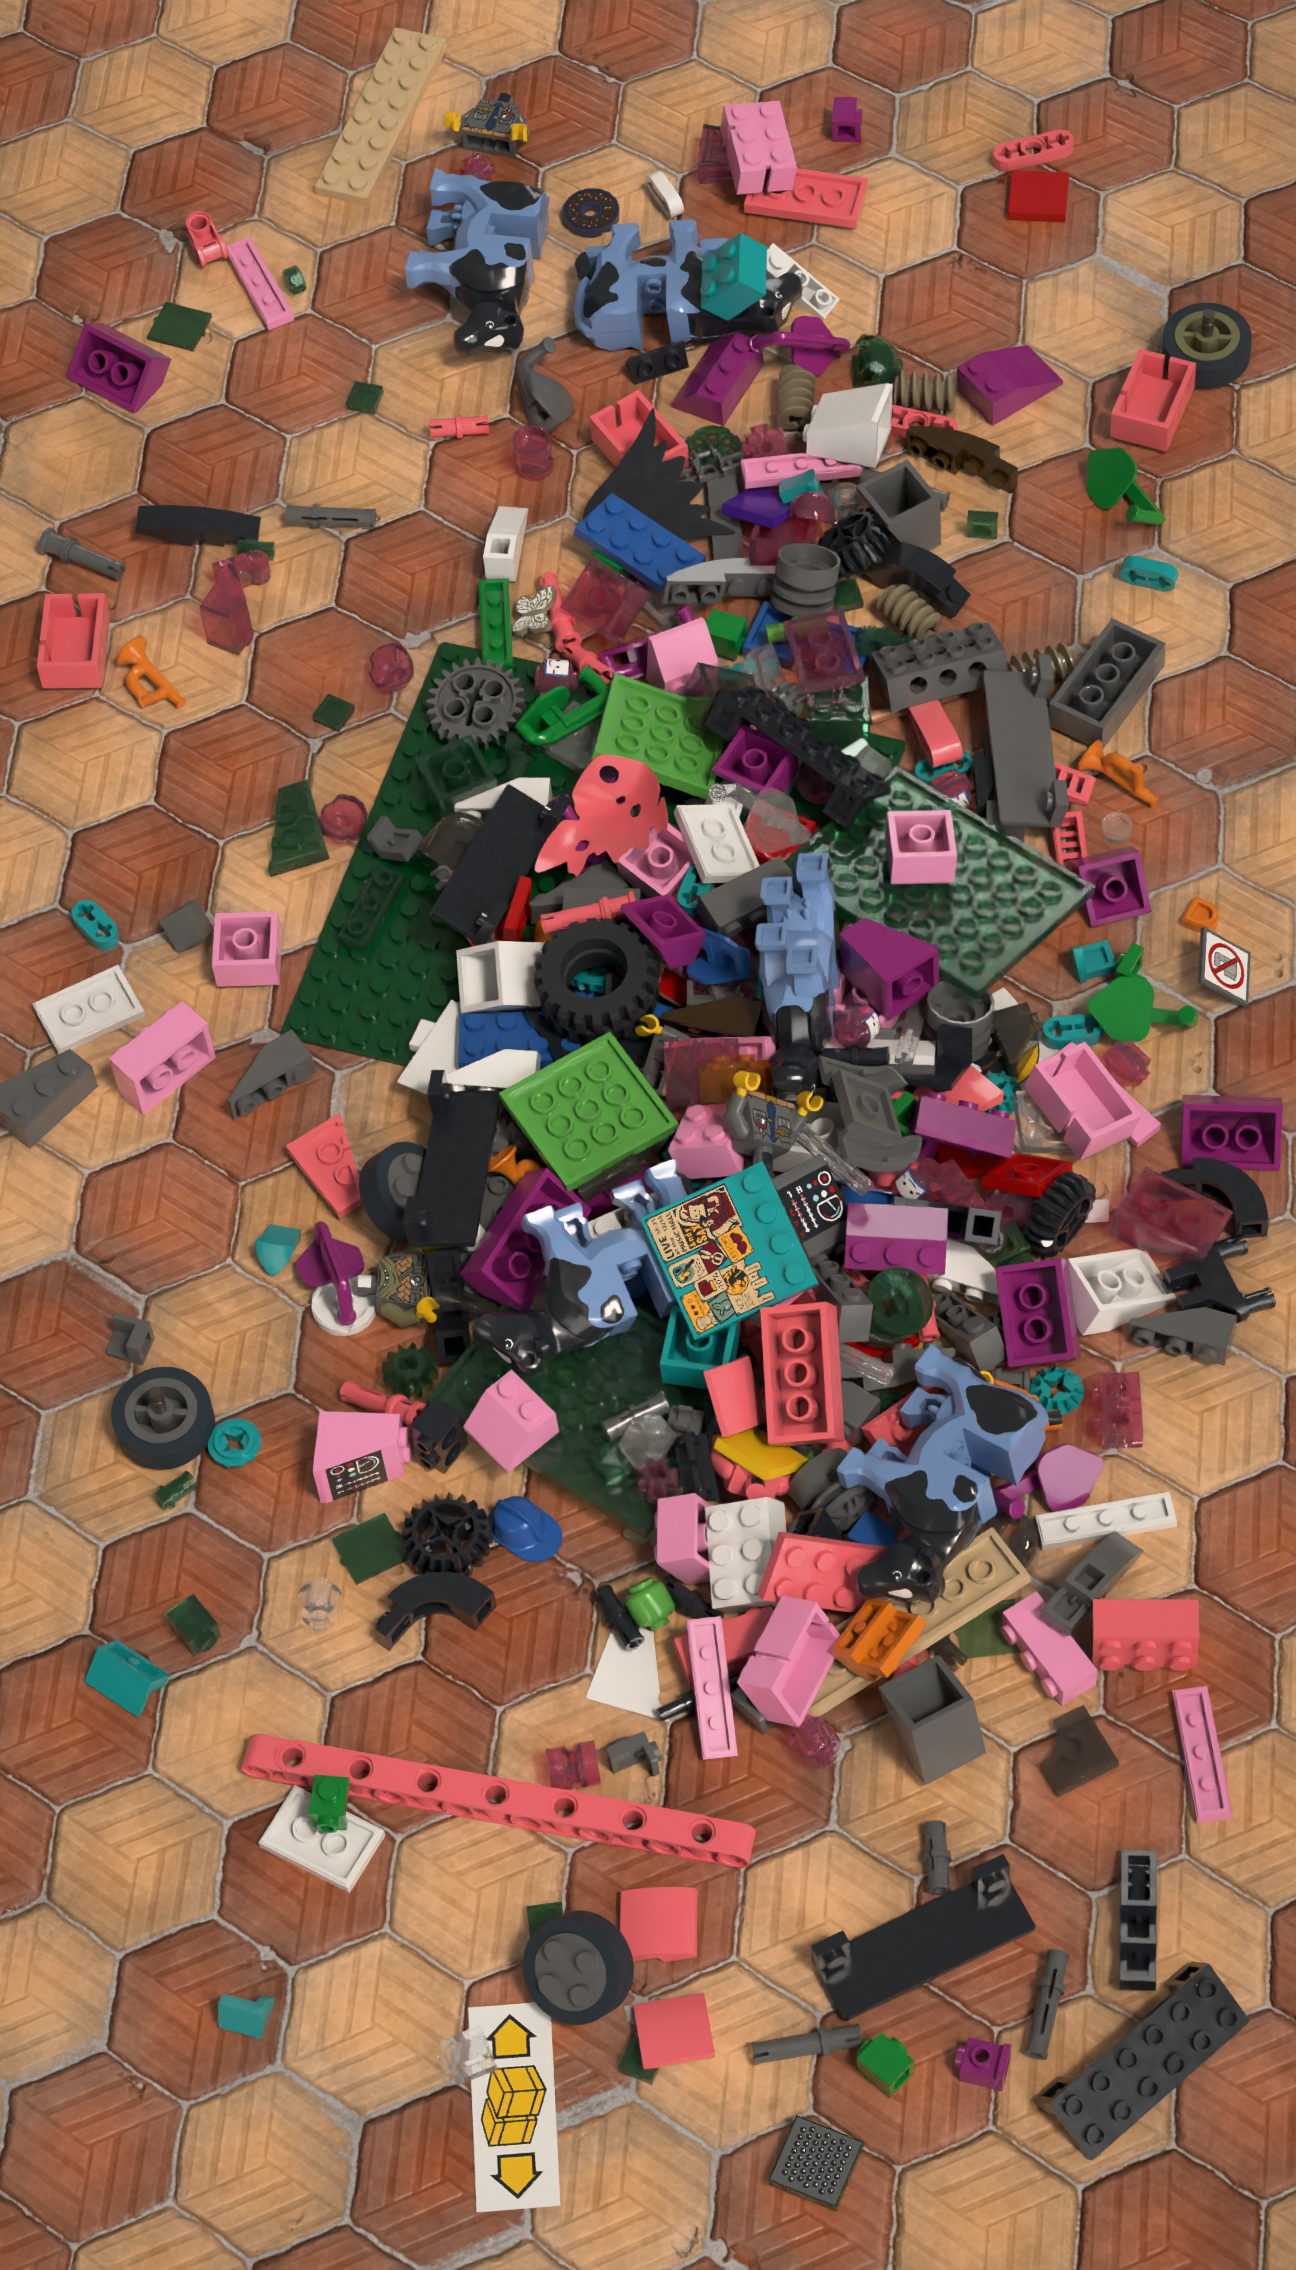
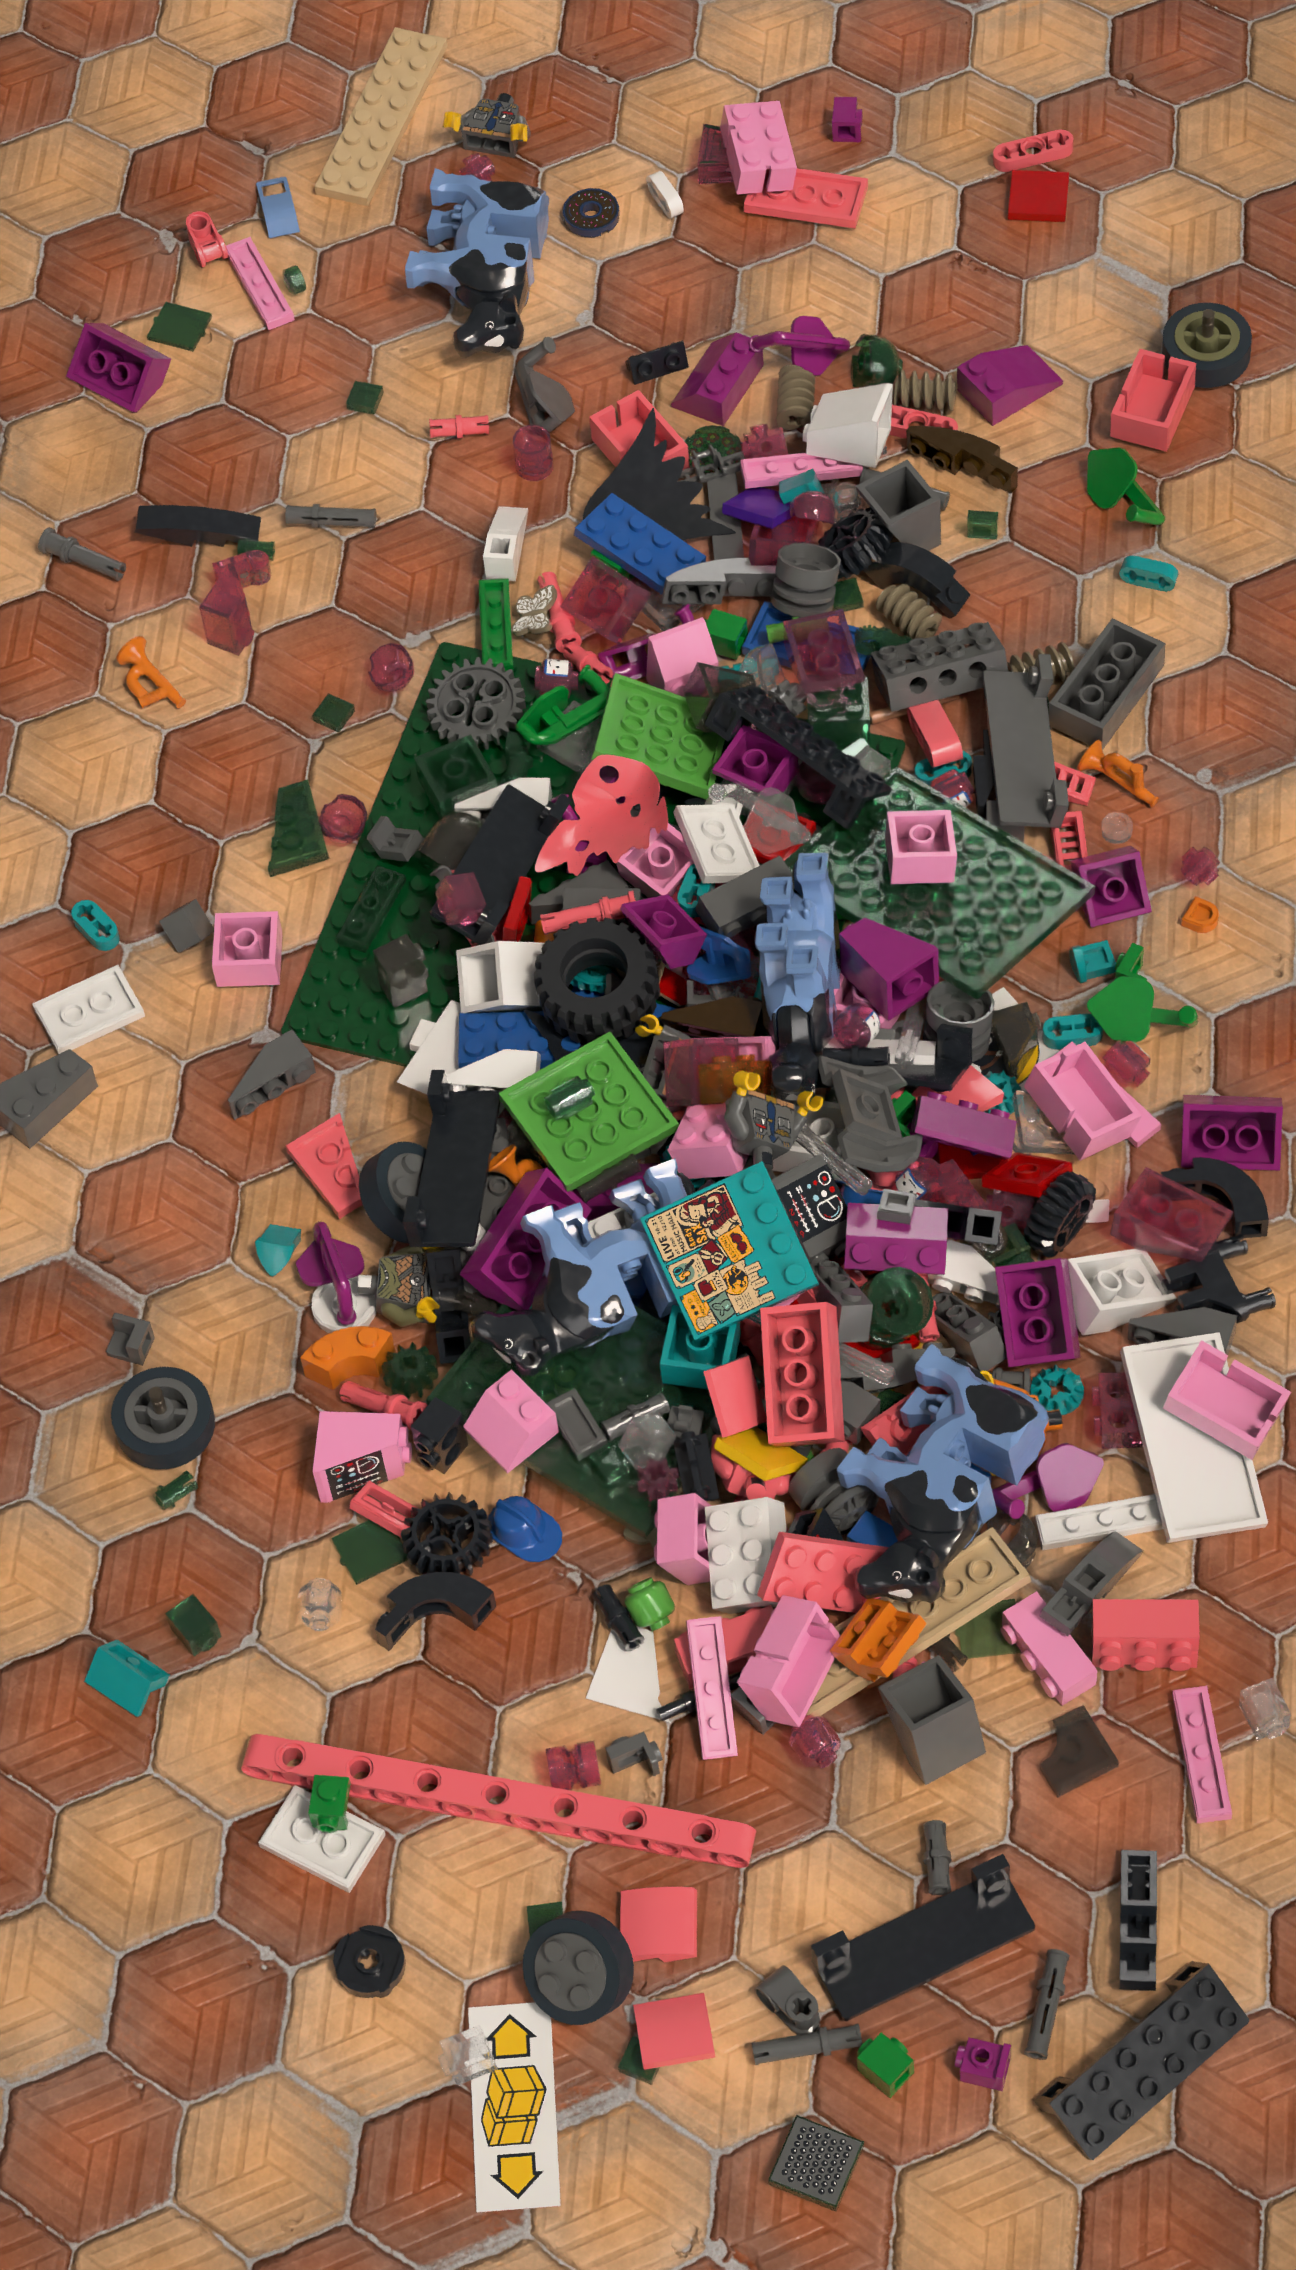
(73, 646): coral piece -> none
(162, 1057): bright pink brick -> none
(234, 1430): teal gear -> none
(245, 2015): teal tile -> none
(278, 209): none -> medium blue piece
(347, 1354): none -> orange brick
(379, 1979): none -> black plate
(382, 1513): none -> coral tile
(401, 970): none -> clear smoke brick
(460, 899): none -> clear pink brick
(569, 1098): none -> clear green brick
(577, 1424): none -> dark grey tile
(619, 291): medium blue animal -> none
(689, 1601): black pin -> none
(734, 276): teal brick -> none
(786, 1997): none -> dark grey piece
(815, 297): white slope -> none
(896, 1206): none -> dark grey tile
(1195, 1478): none -> white tile
(1200, 866): none -> clear pink gear
(1224, 967): piece -> none
(1227, 1407): none -> bright pink piece
(1265, 1709): none -> clear brick

